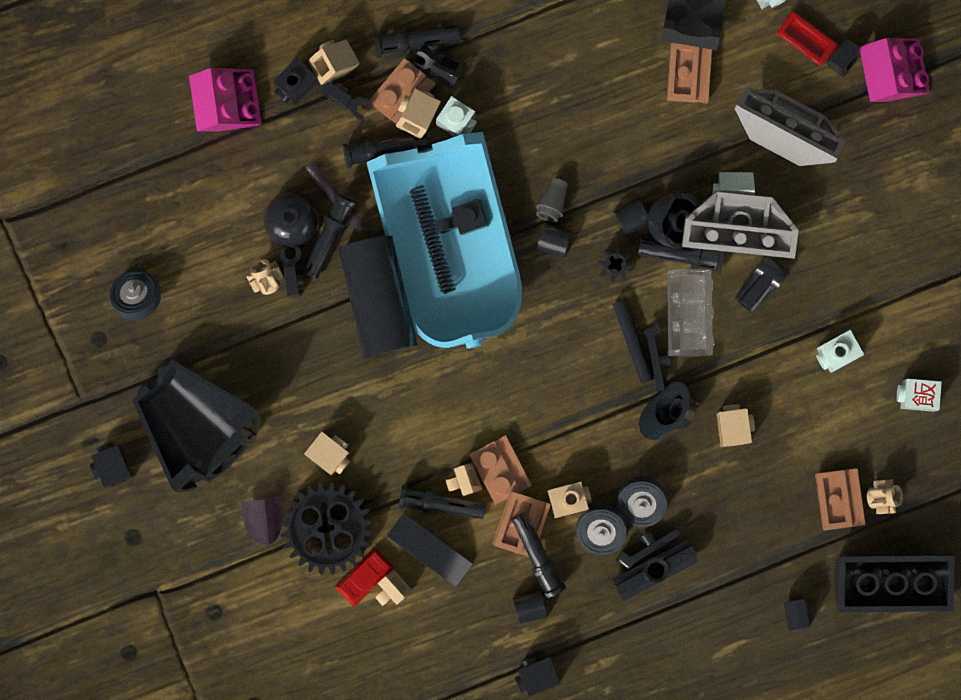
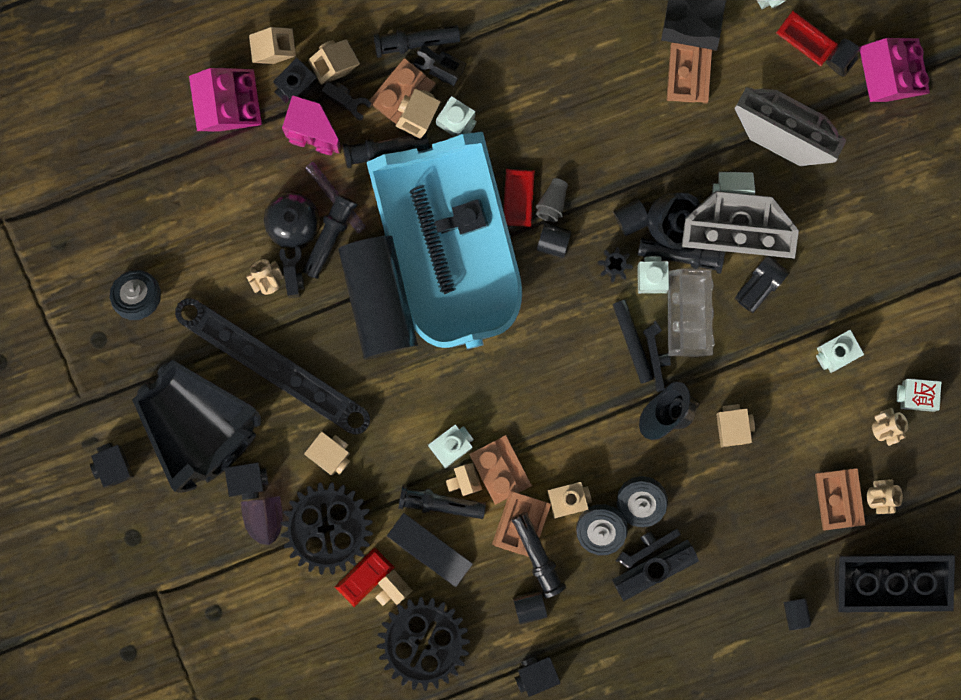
(246, 480): none -> black brick
(272, 45): none -> tan brick
(272, 366): none -> black plate
(308, 124): none -> dark pink slope
(447, 655): none -> black gear
(451, 445): none -> light aqua brick
(518, 197): none -> red tile
(653, 275): none -> light aqua brick
(890, 426): none -> tan gear

